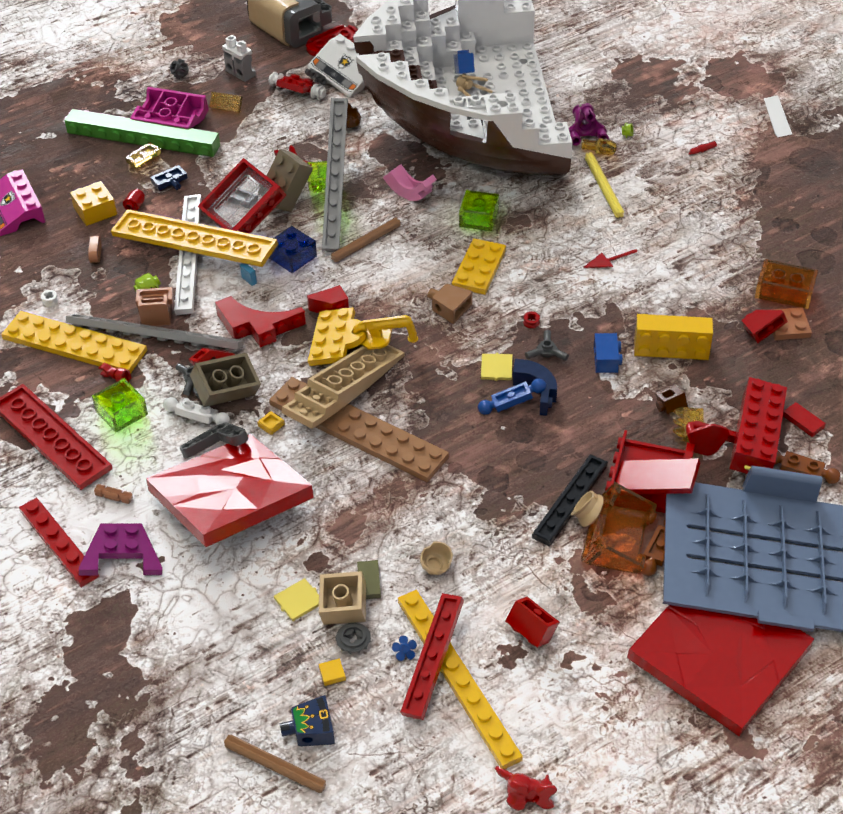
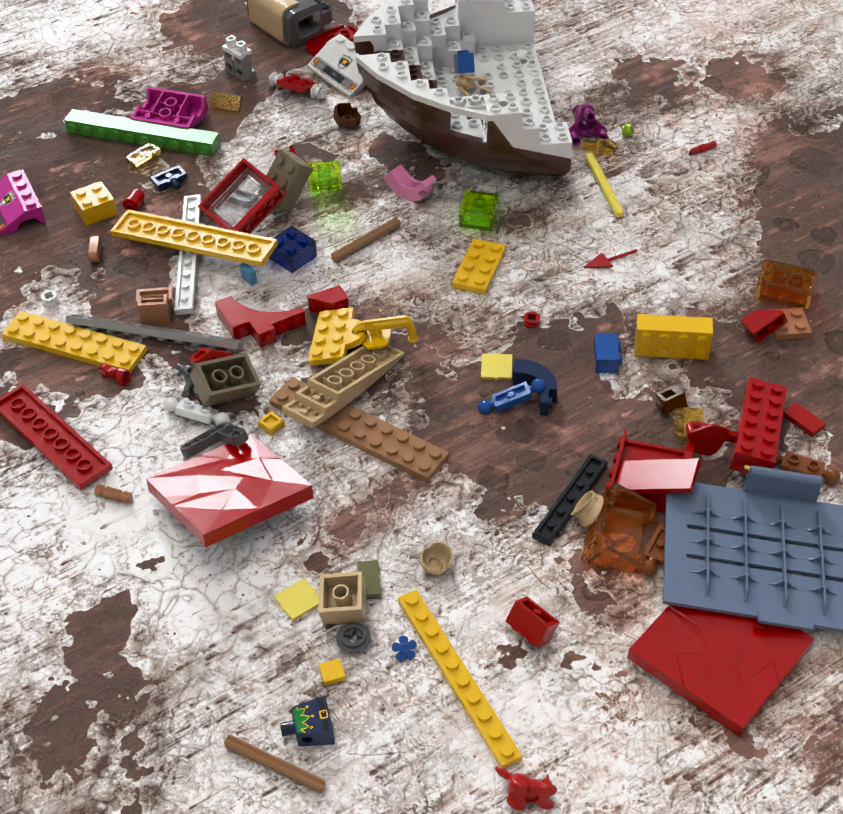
(56, 539): red plate -> none
(120, 405): clear neon green brick -> none
(120, 542): magenta wing -> none
(146, 282): lime head -> none
(179, 68): dark grey gear -> none
(313, 74): dark grey gear -> none
(335, 175): light grey plate -> none
(432, 656): red plate -> none
(450, 301): medium nougat torso -> none
(547, 349): dark grey piece -> none
(777, 116): white sticker -> none

